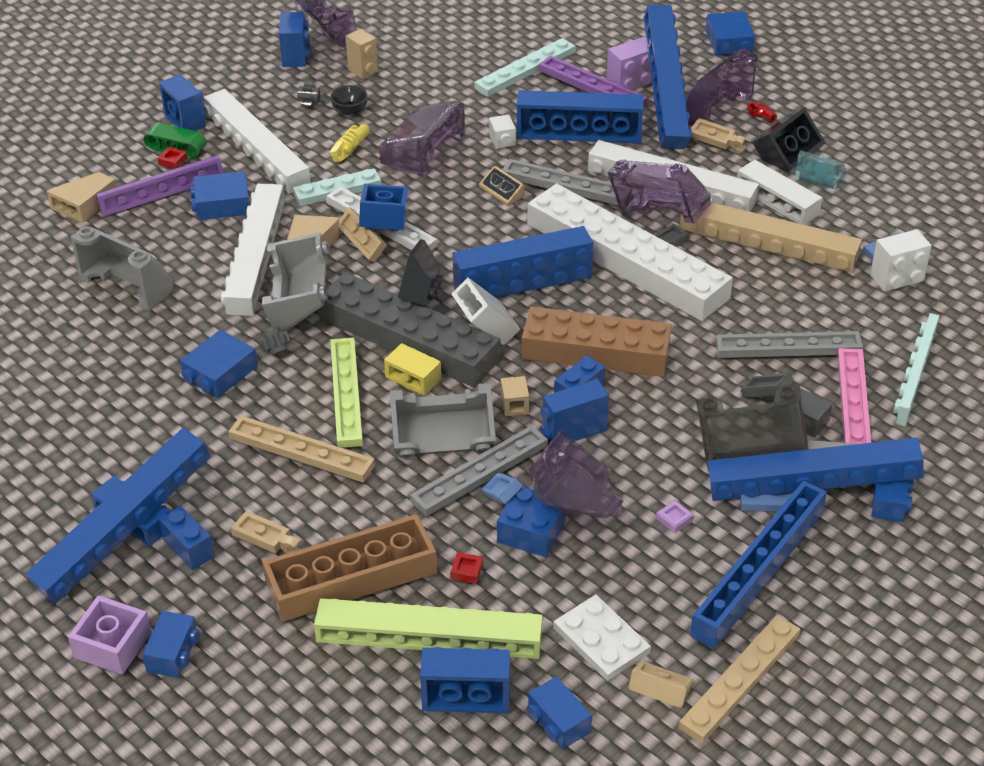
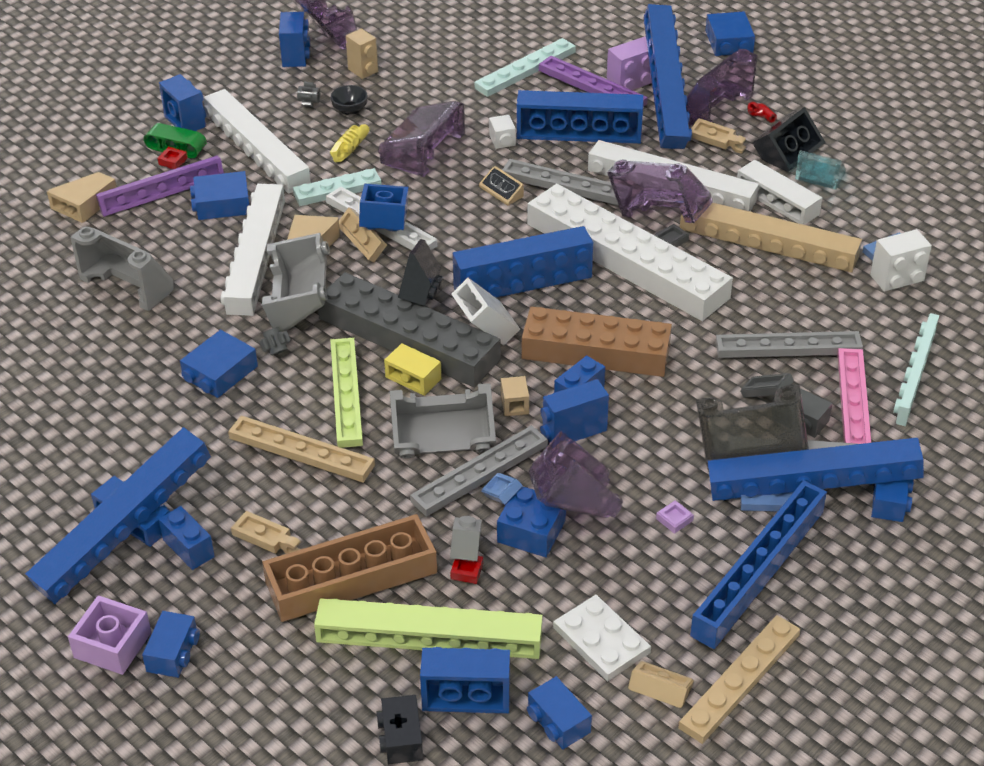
(401, 729): none -> black brick
(466, 538): none -> light grey slope

